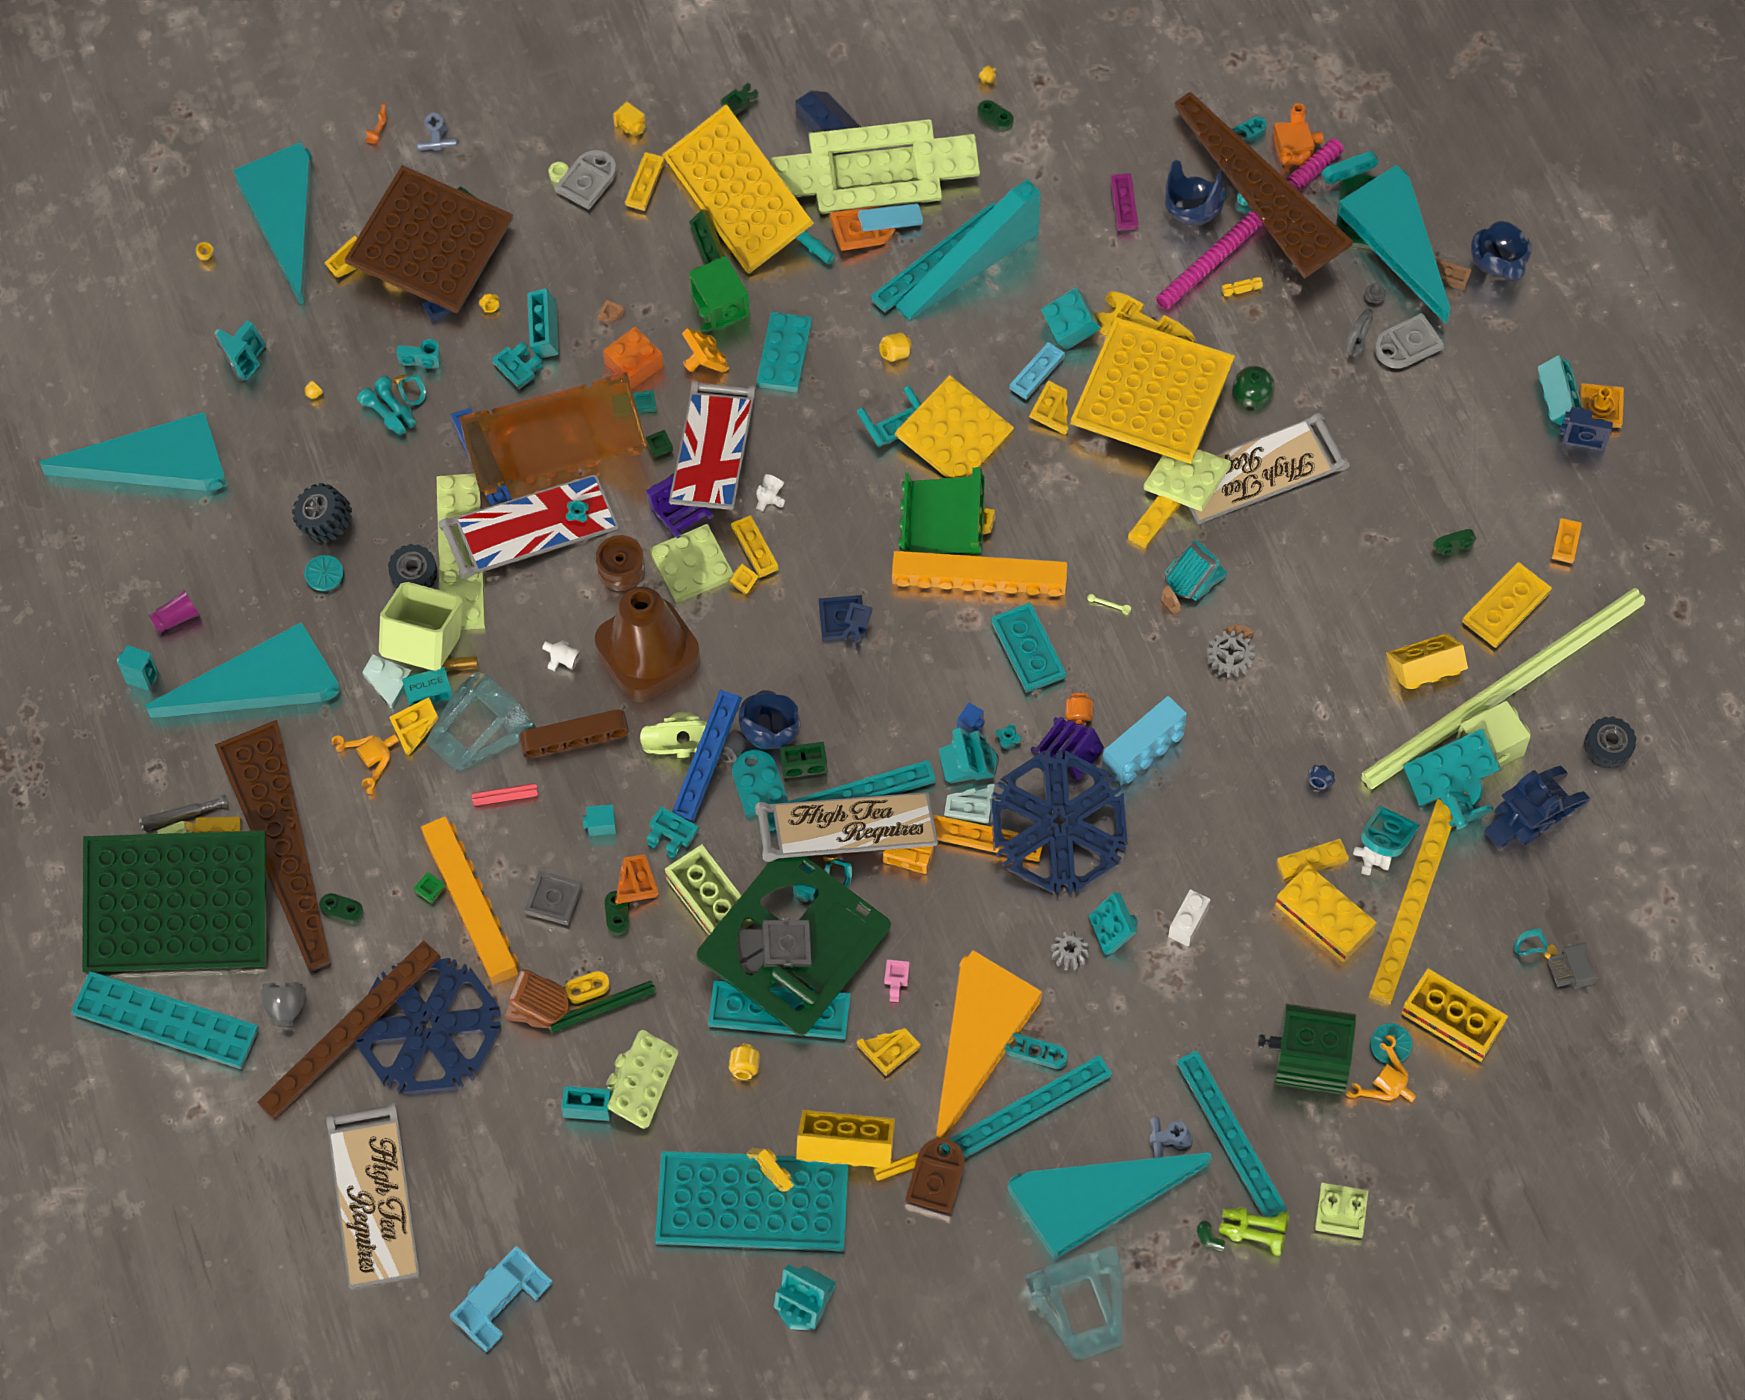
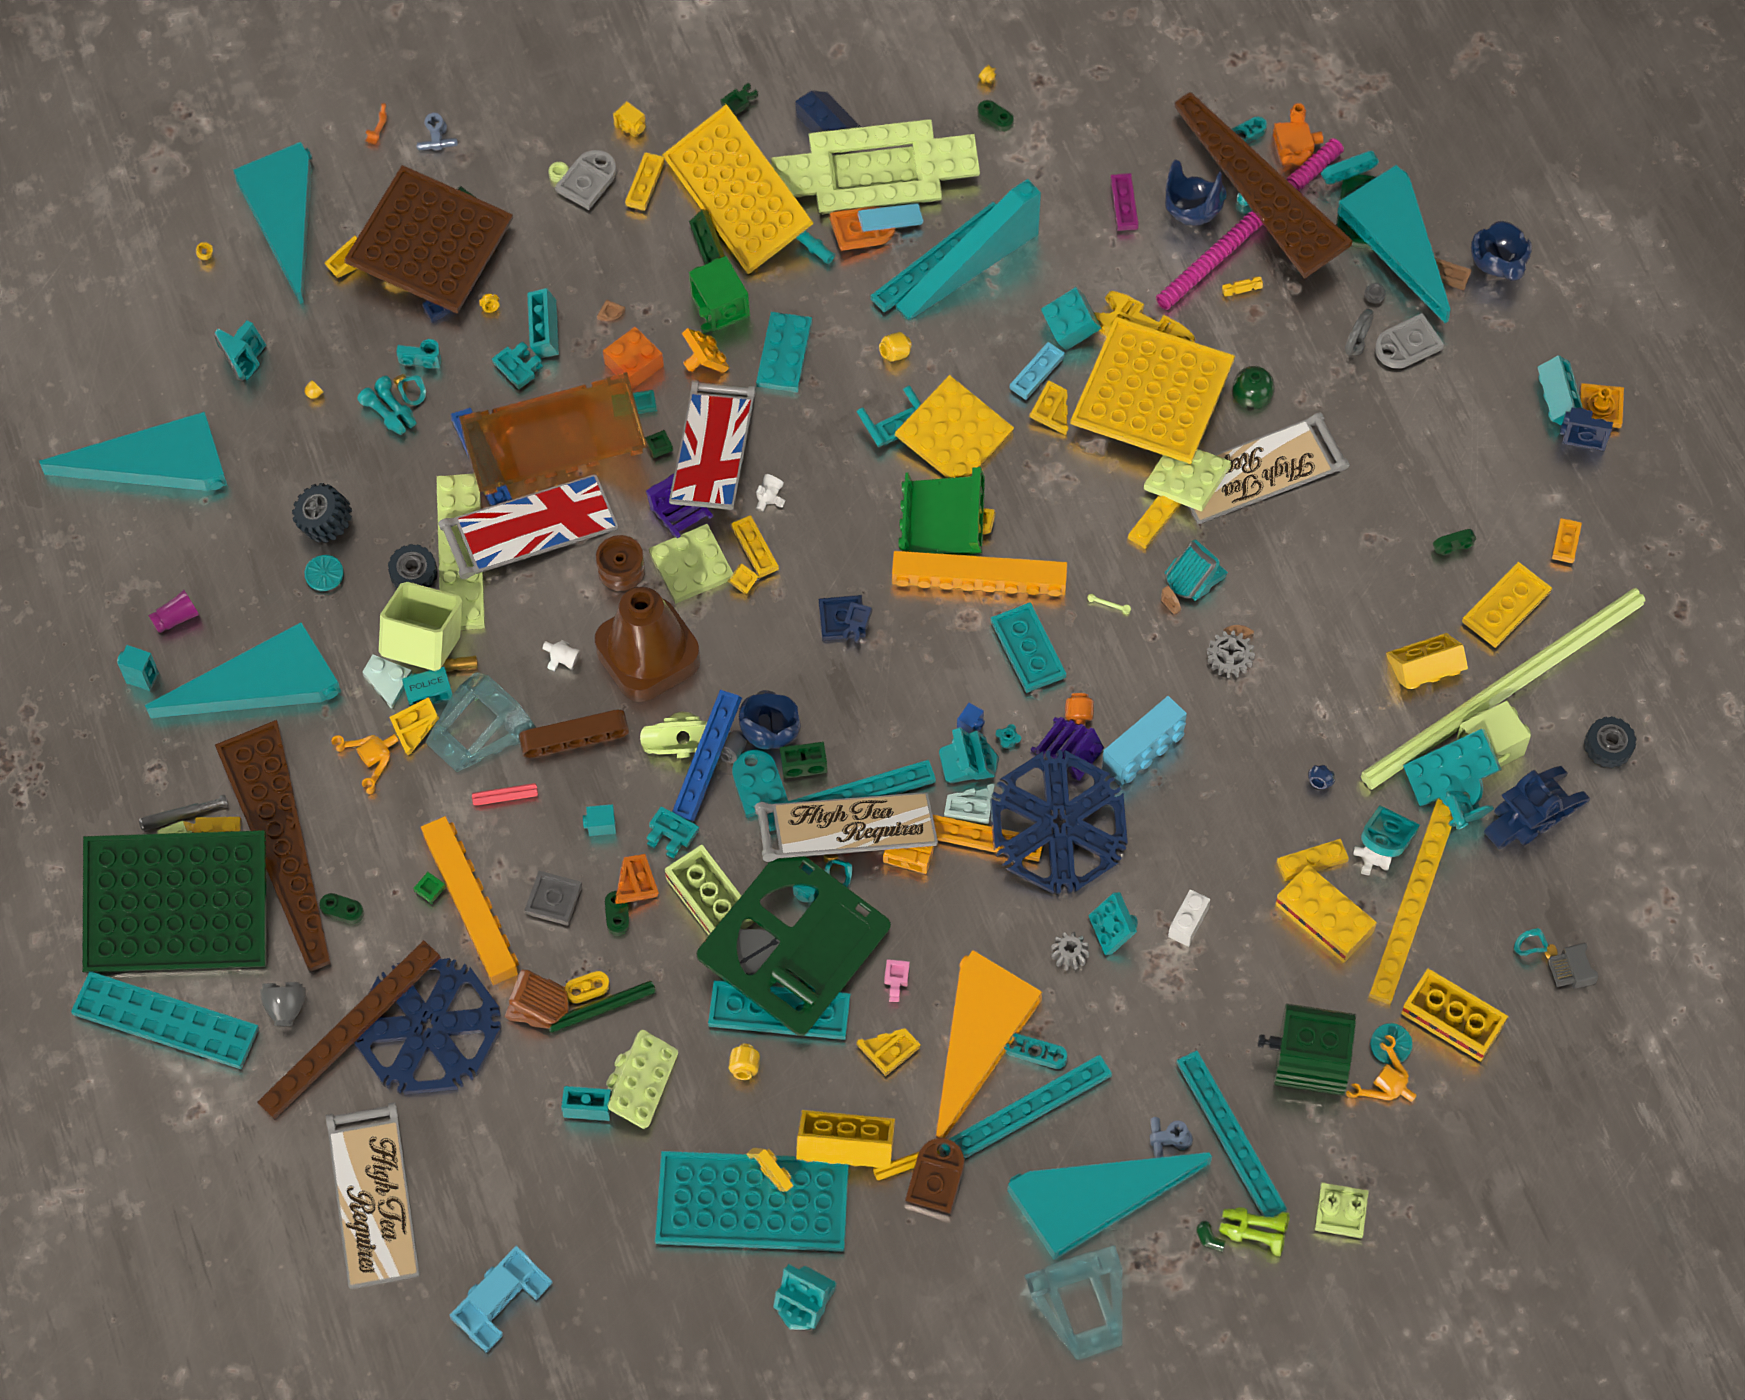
(577, 506): teal plate -> none
(786, 943): flat silver plate -> none

